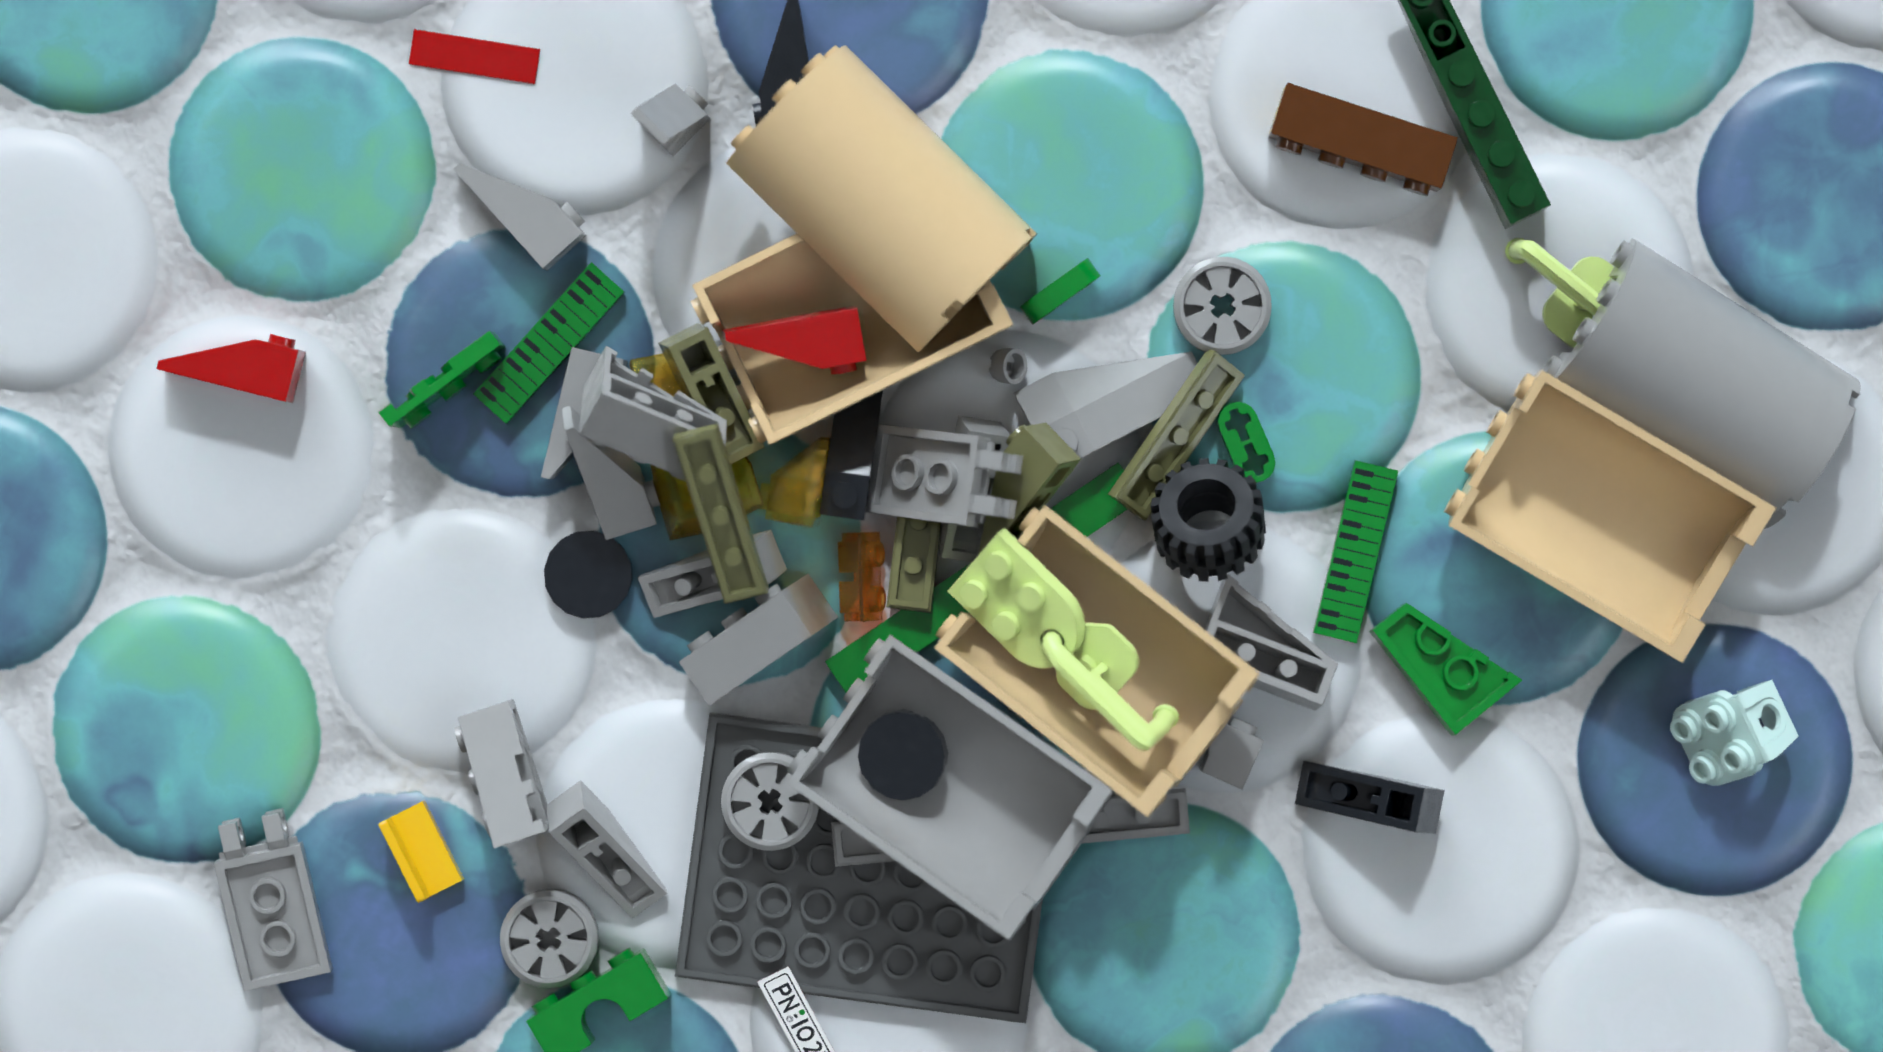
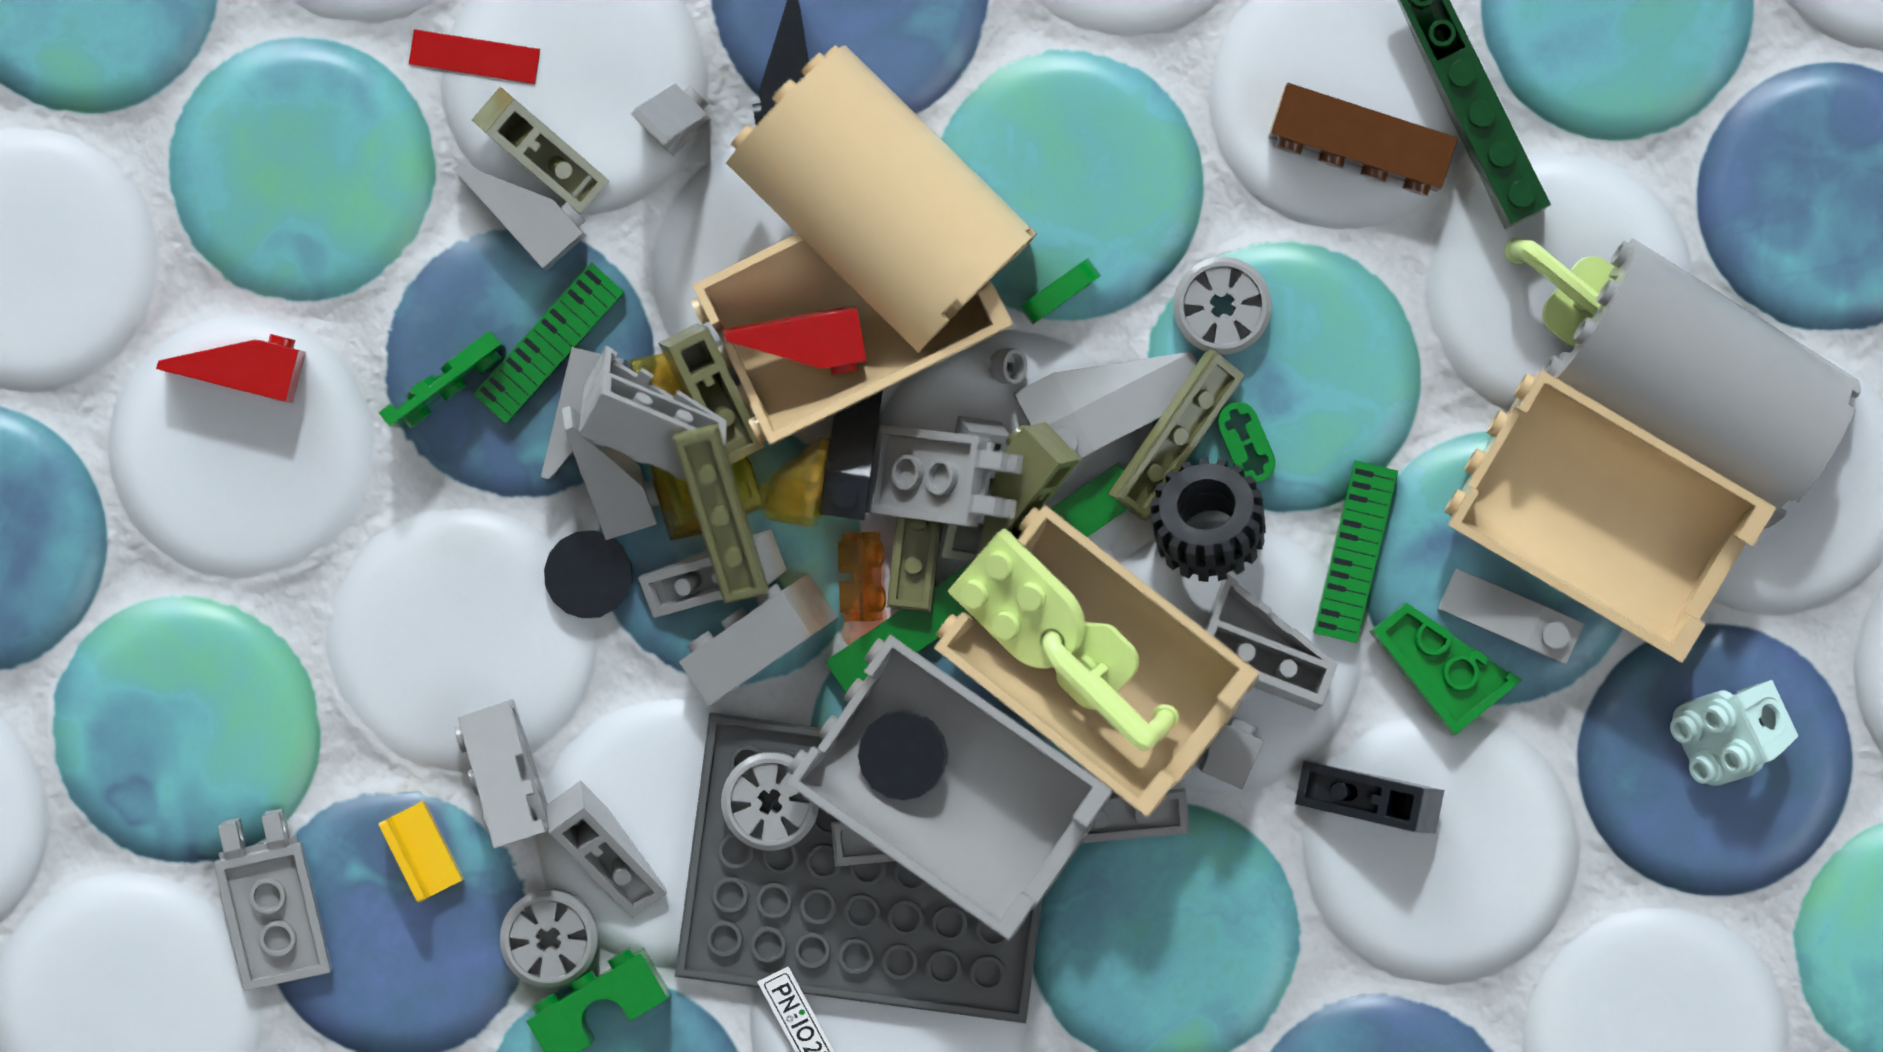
(540, 150): none -> olive slope
(1511, 616): none -> light grey slope

